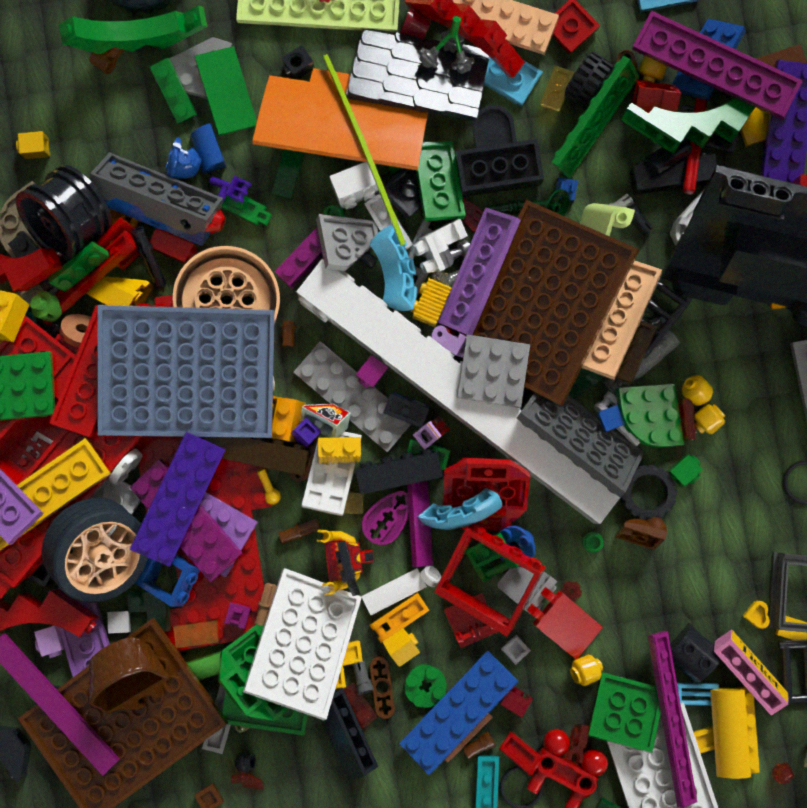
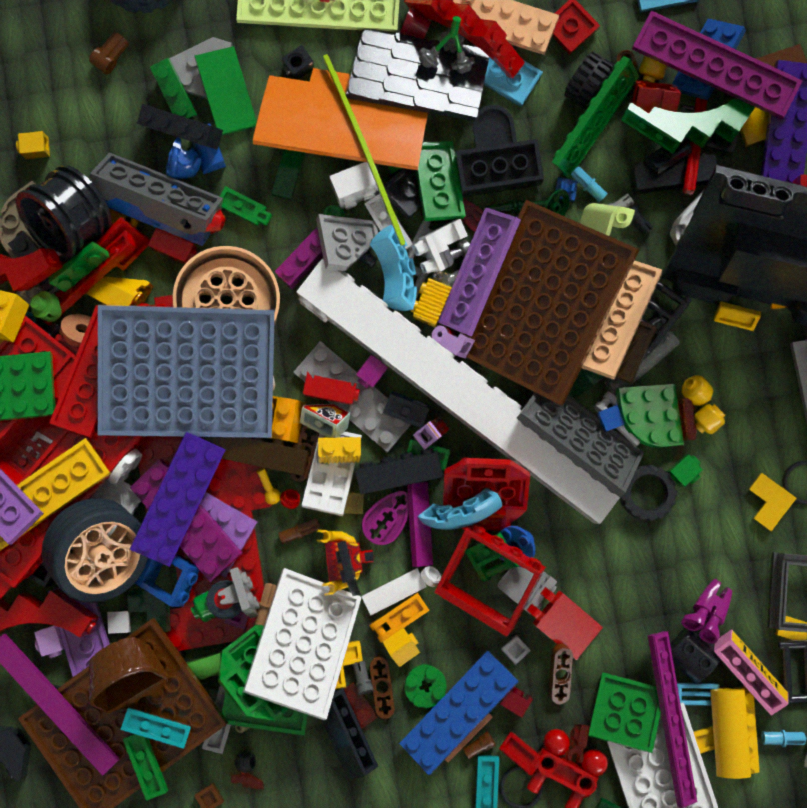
(131, 35): green arch -> none
(145, 766): none -> green plate
(146, 252): black pin -> none
(155, 728): none -> teal plate
(180, 126): none -> black brick
(196, 634): clear yellow plate -> none
(200, 608): none -> green head
(229, 598): none -> plate
(235, 189): dark purple arm -> none
(288, 333): reddish brown pin -> none
(290, 499): none -> red plate
(305, 432): dark purple tile -> none
(330, 389): none -> red window
(467, 627): red hinge -> none
(493, 371): light grey plate -> none
(555, 90): clear yellow plate -> none
(565, 681): none -> reddish brown beam
(572, 585): clear red plate -> none
(586, 670): yellow head -> none
(588, 184): none -> medium azure axle
(592, 542): green plate -> none
(645, 533): reddish brown slope -> none
(709, 608): none -> magenta piece
(737, 316): none -> yellow tile
(757, 614): yellow tile -> none
(776, 501): none -> yellow tile
(782, 773): clear red plate -> none
(783, 738): none -> medium azure axle

